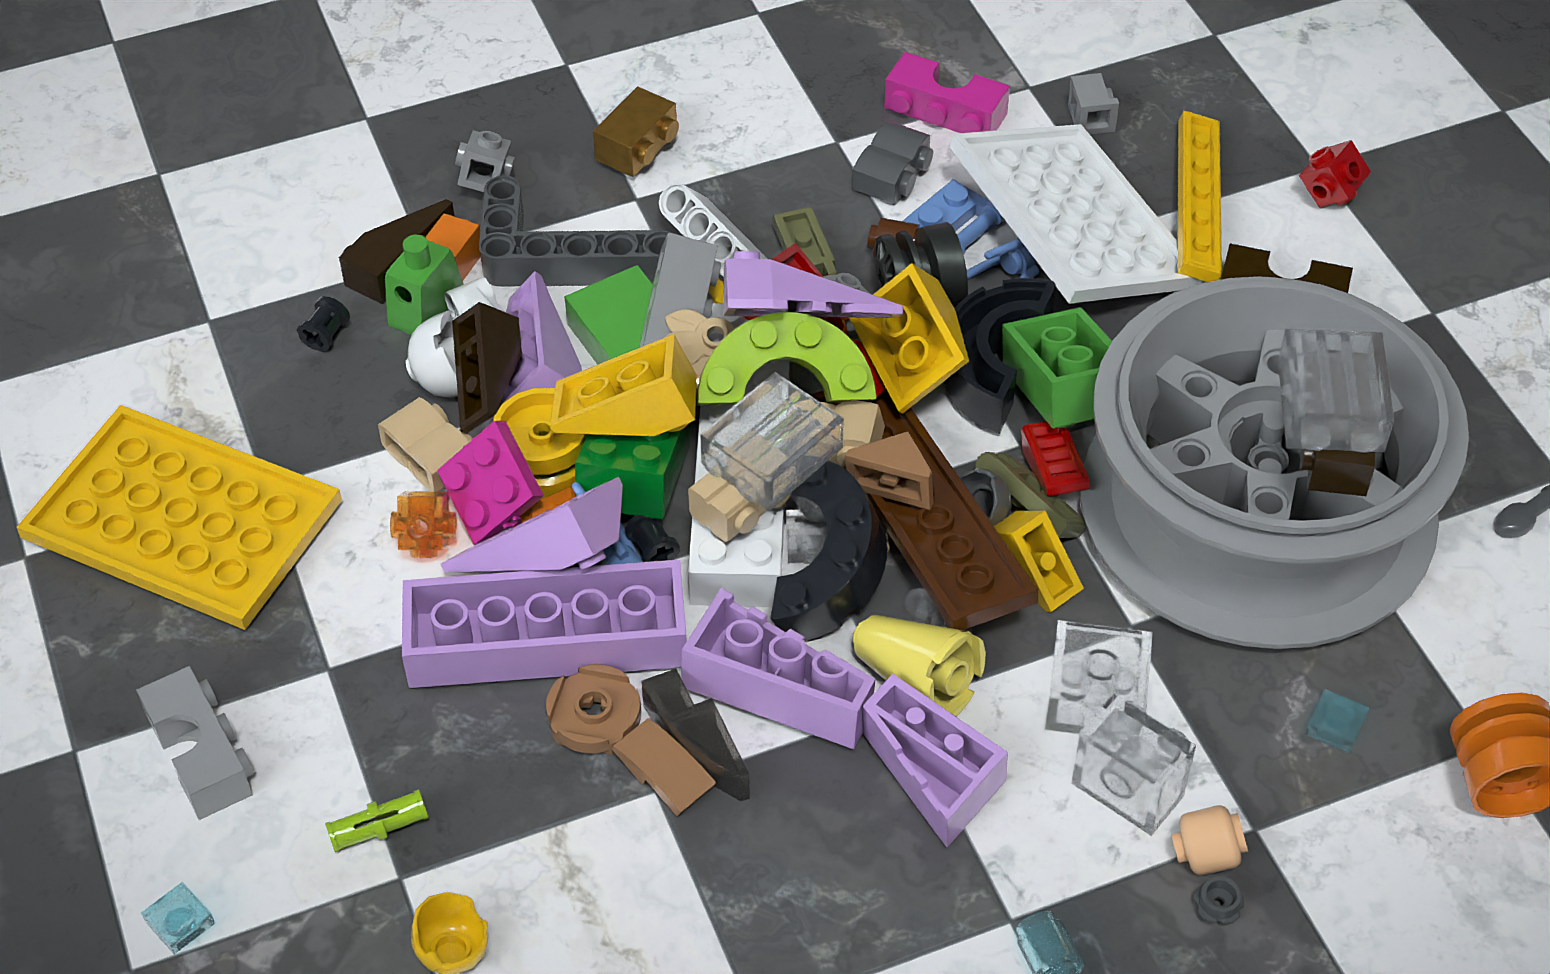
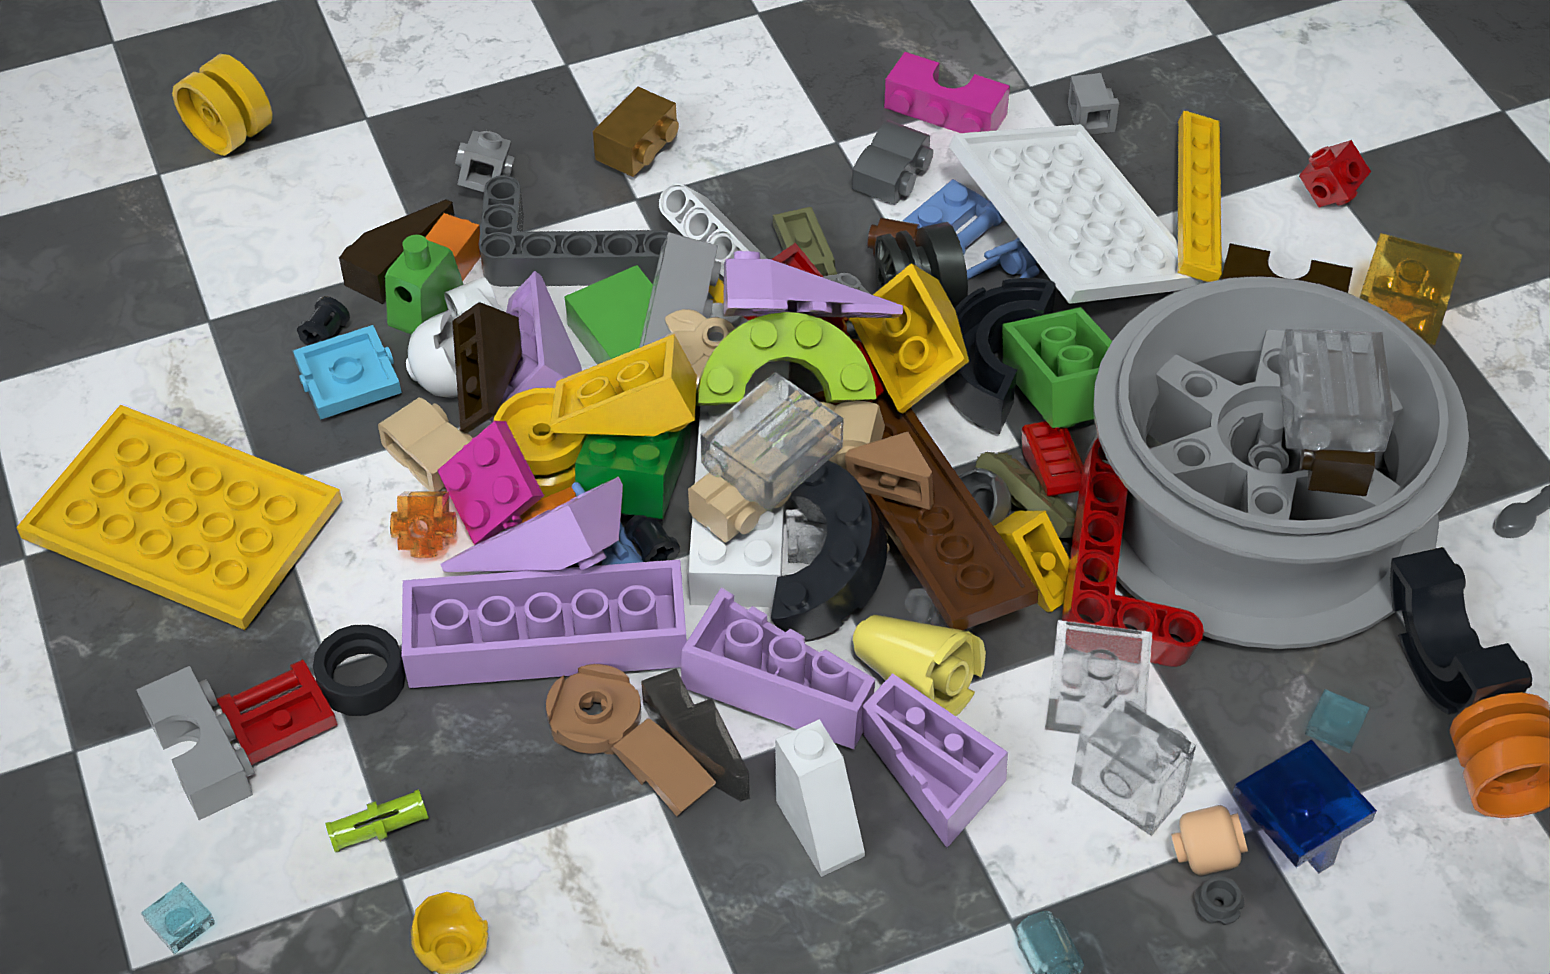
(222, 104): none -> yellow wheel
(282, 720): none -> red plate
(347, 371): none -> medium azure plate
(350, 642): none -> black tyre
(817, 797): none -> white slope
(1102, 561): none -> red beam
(1305, 805): none -> clear blue bracket
(1412, 283): none -> clear yellow brick
(1439, 637): none -> black brick

